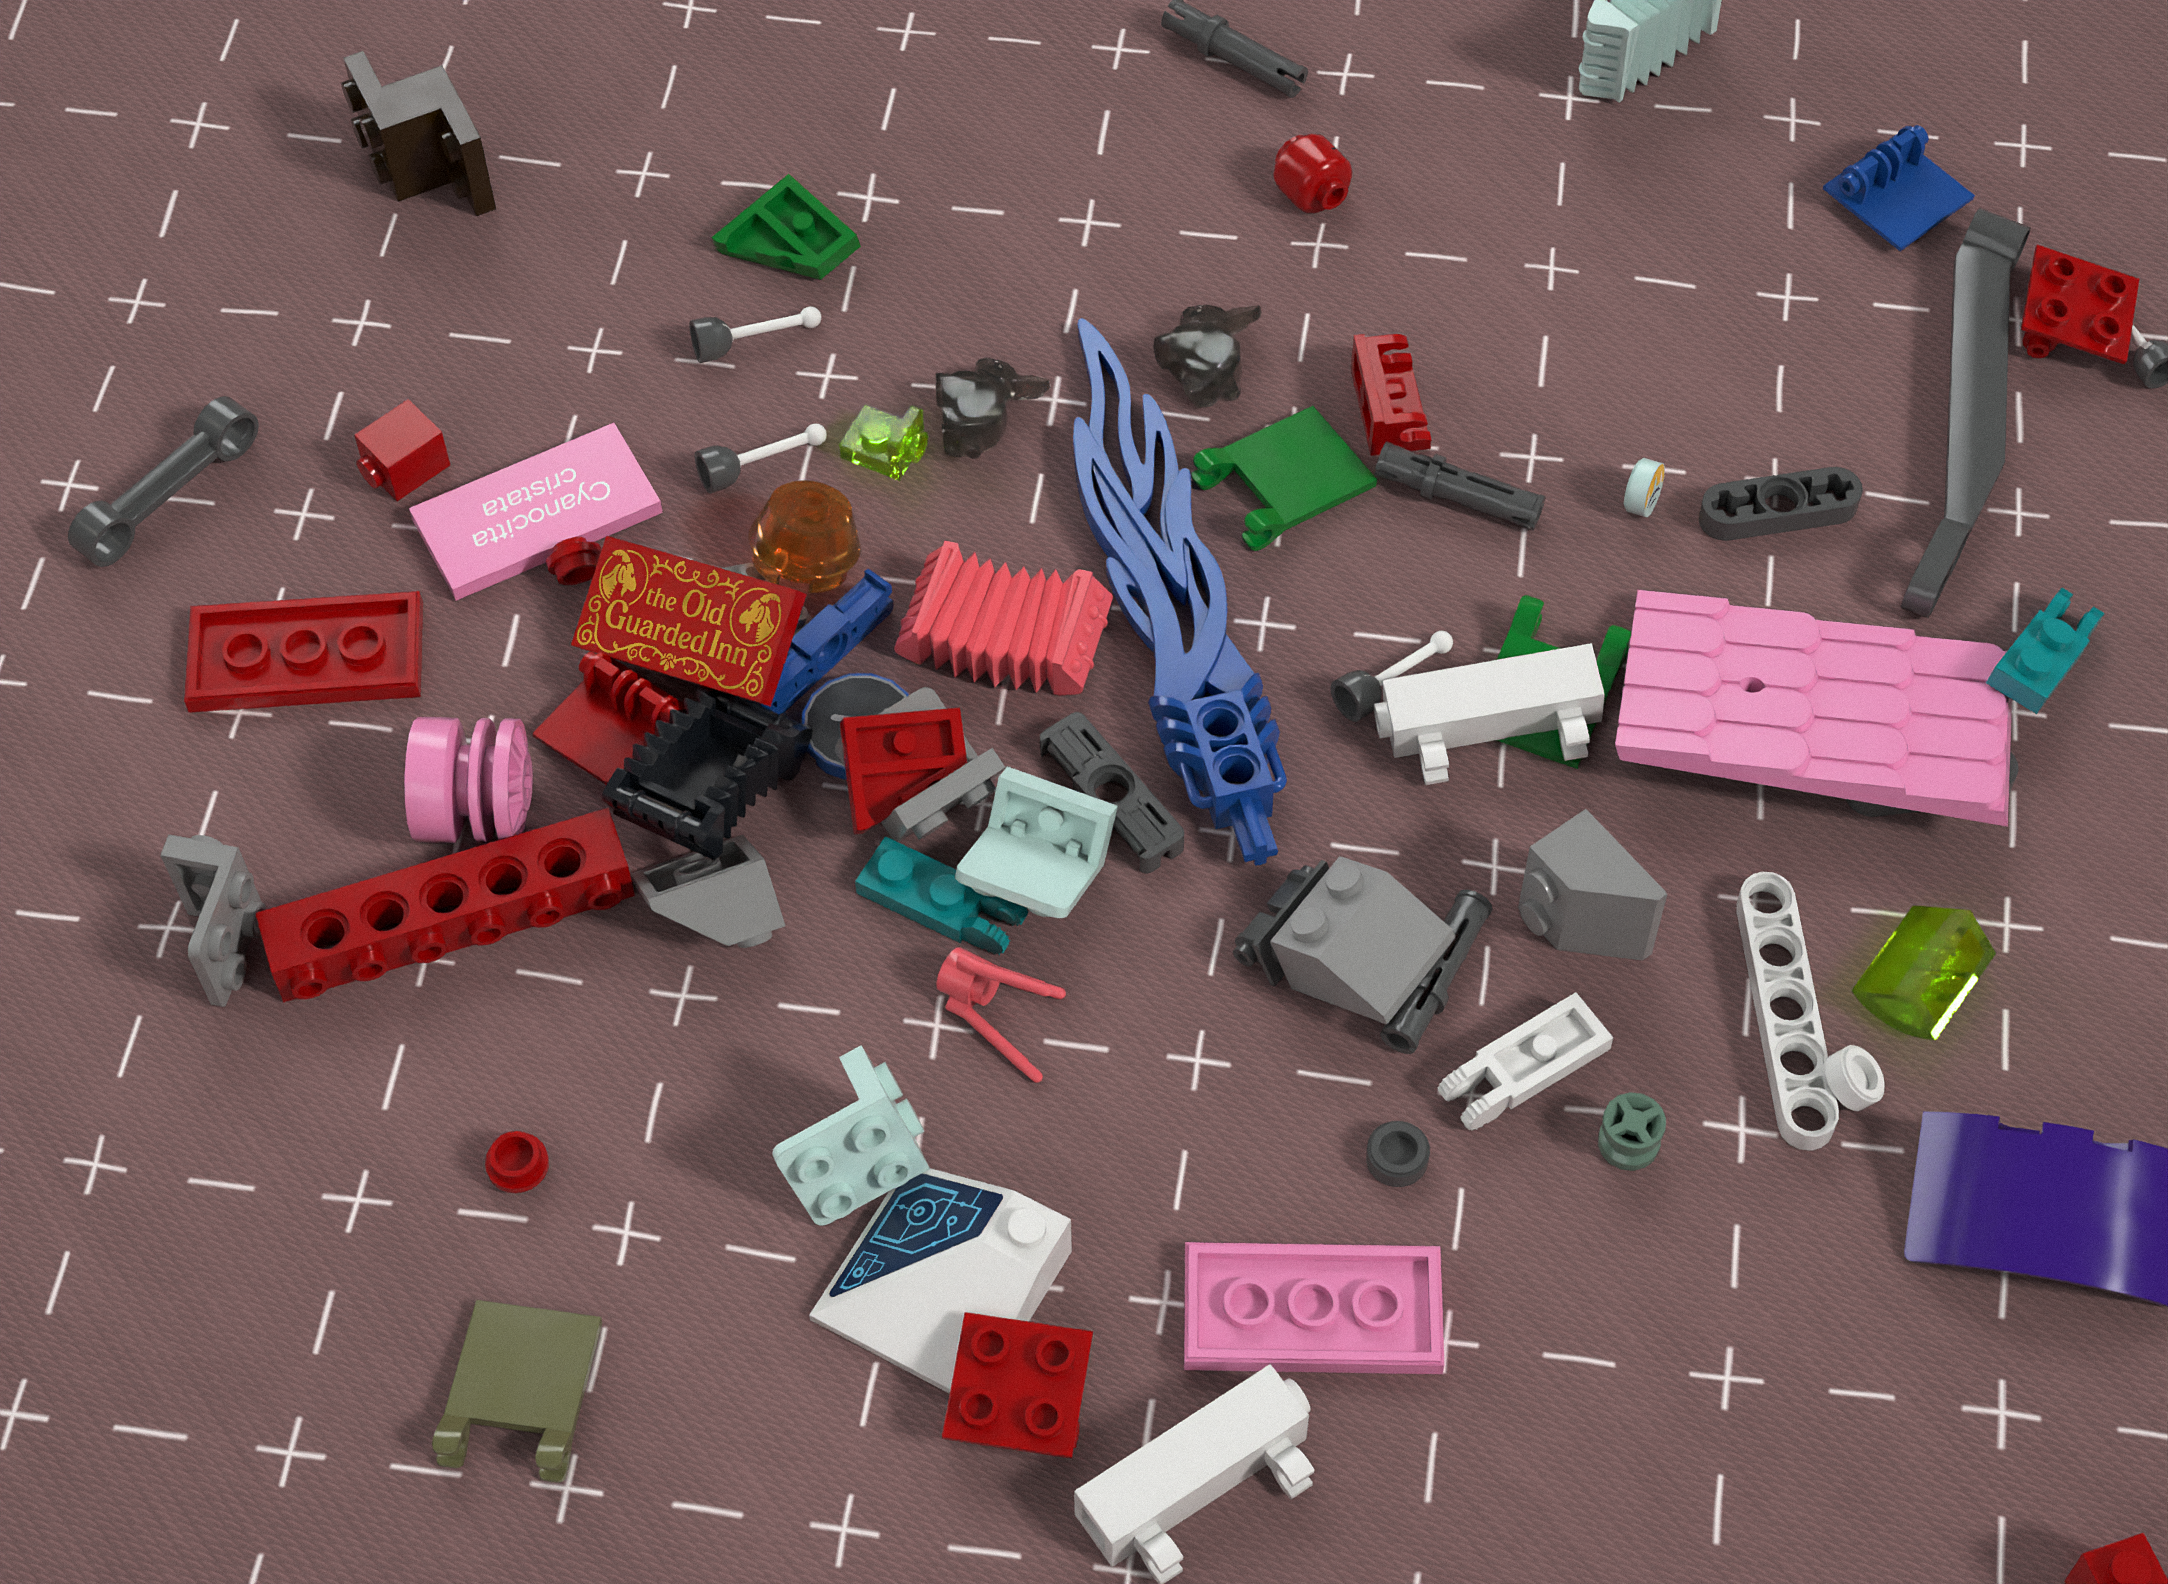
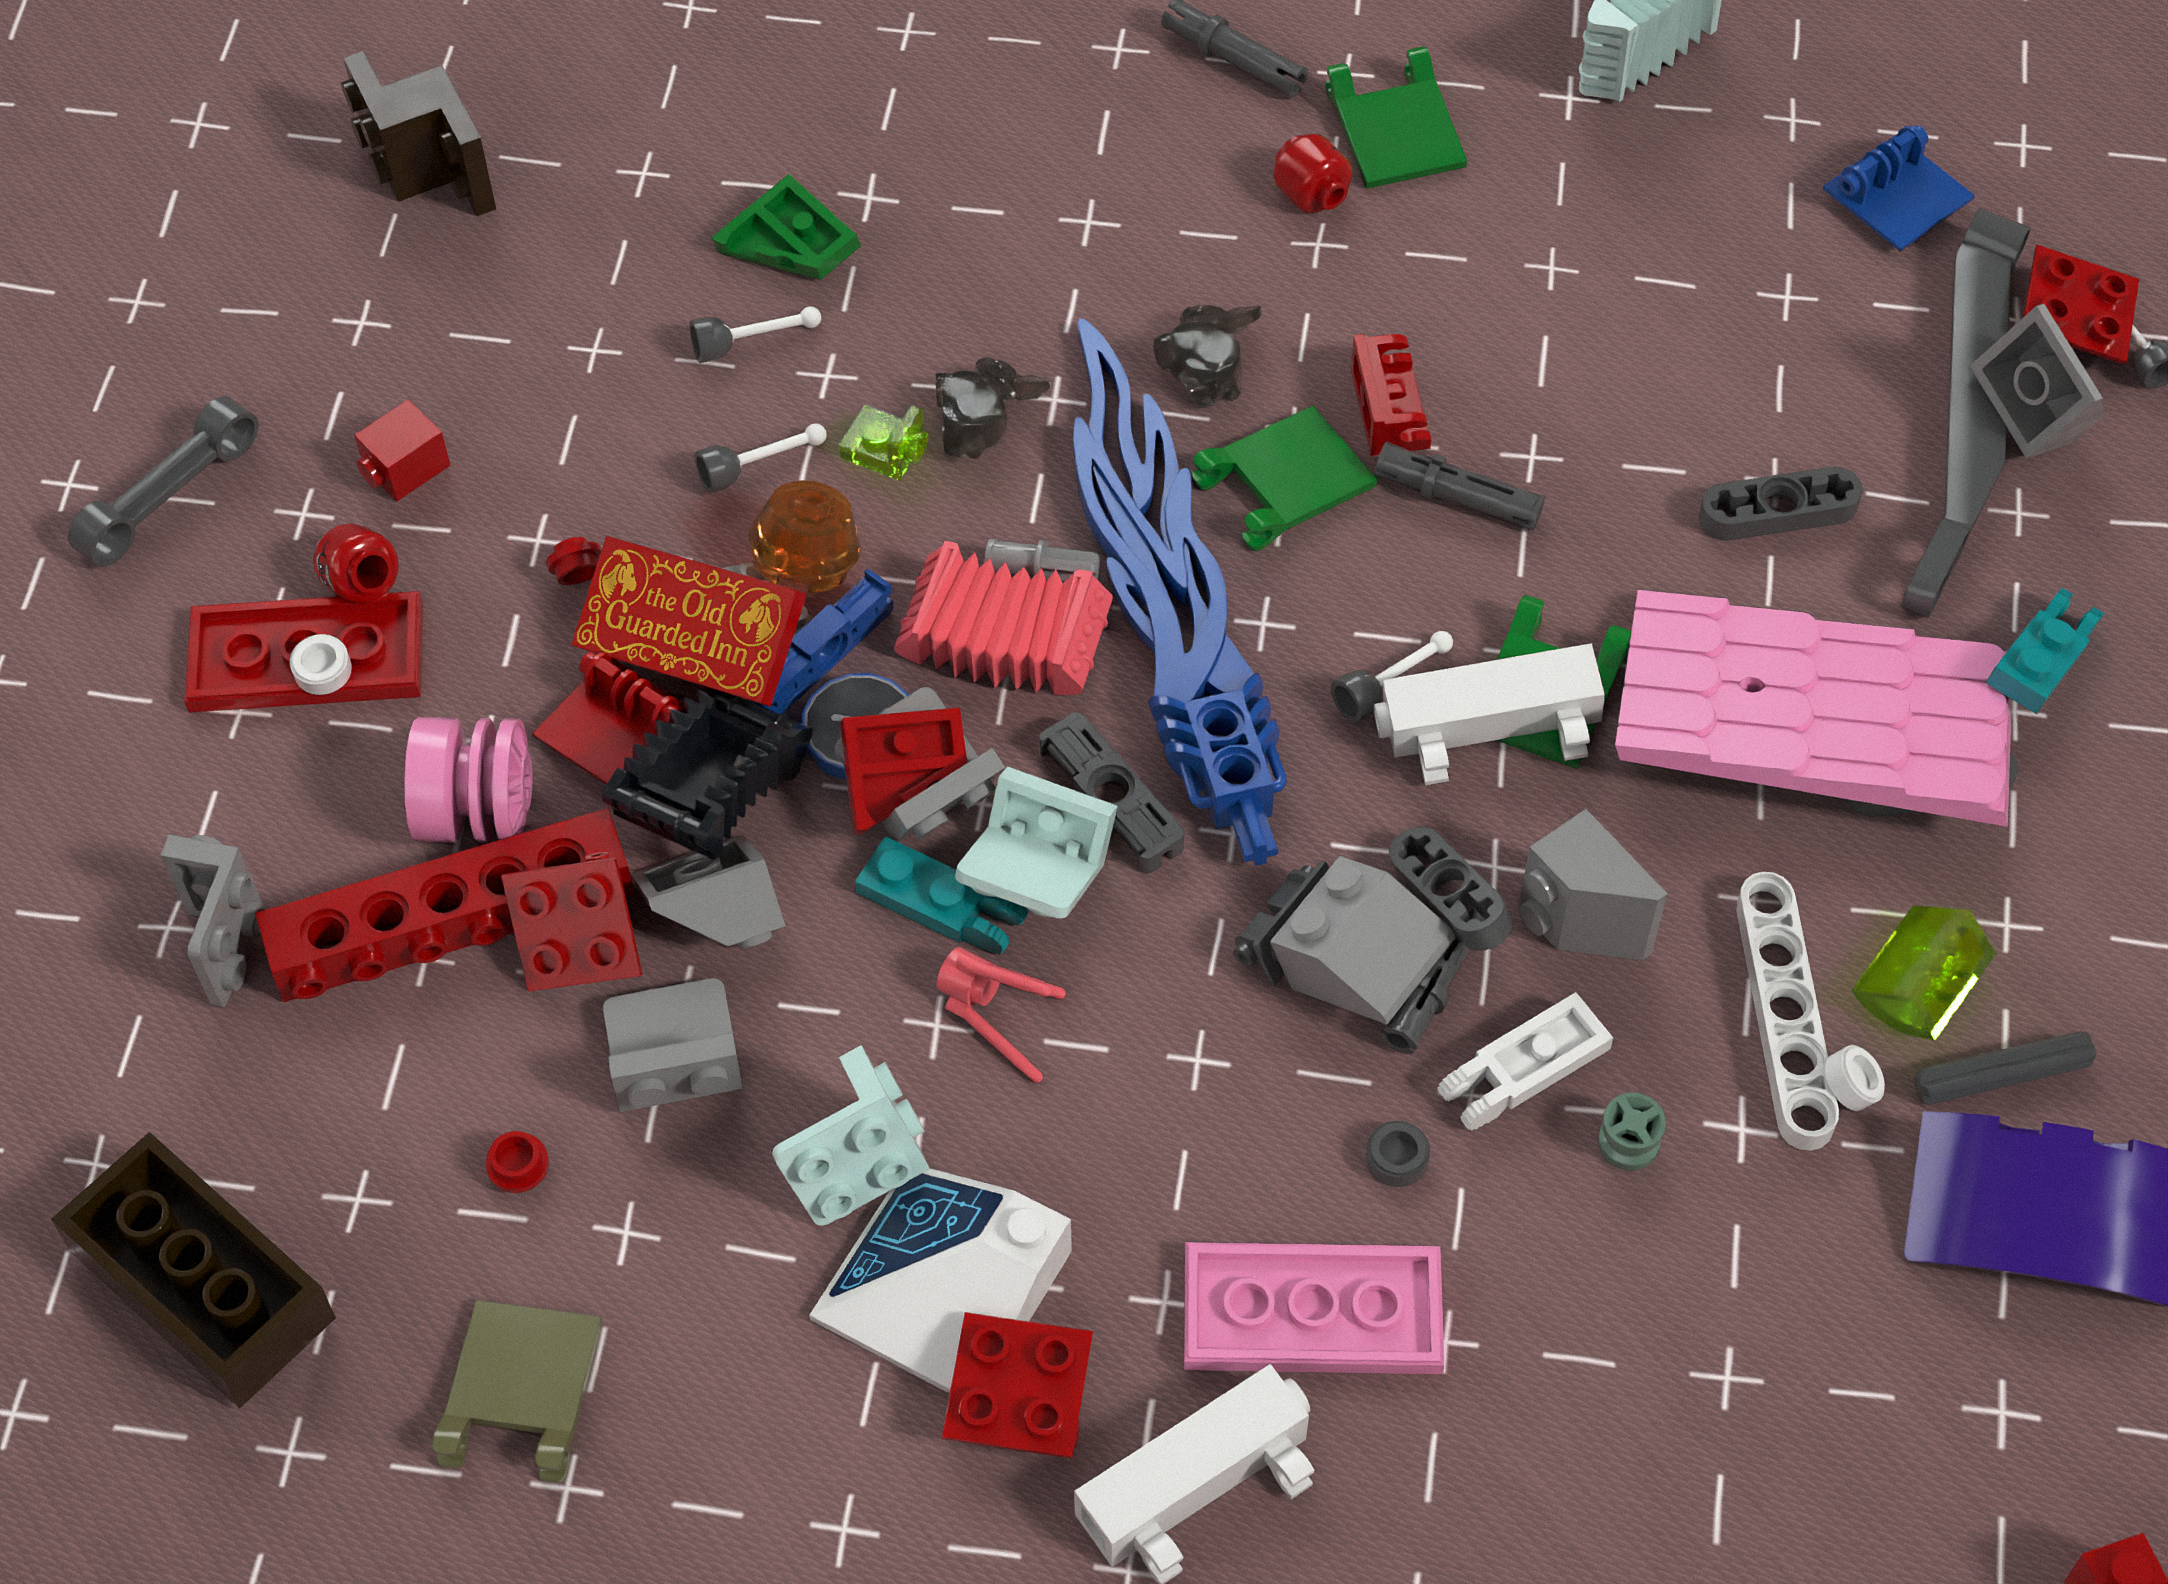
(194, 1269): none -> dark brown brick
(320, 664): none -> white tile
(356, 563): none -> red head
(524, 510): bright pink tile -> none
(572, 923): none -> red hinge
(671, 1044): none -> light grey bracket
(1040, 556): none -> light grey axle
(1398, 129): none -> green flag
(1453, 908): none -> dark grey beam
(1644, 487): light aqua tile -> none
(2005, 1067): none -> dark grey axle
(2039, 385): none -> light grey slope

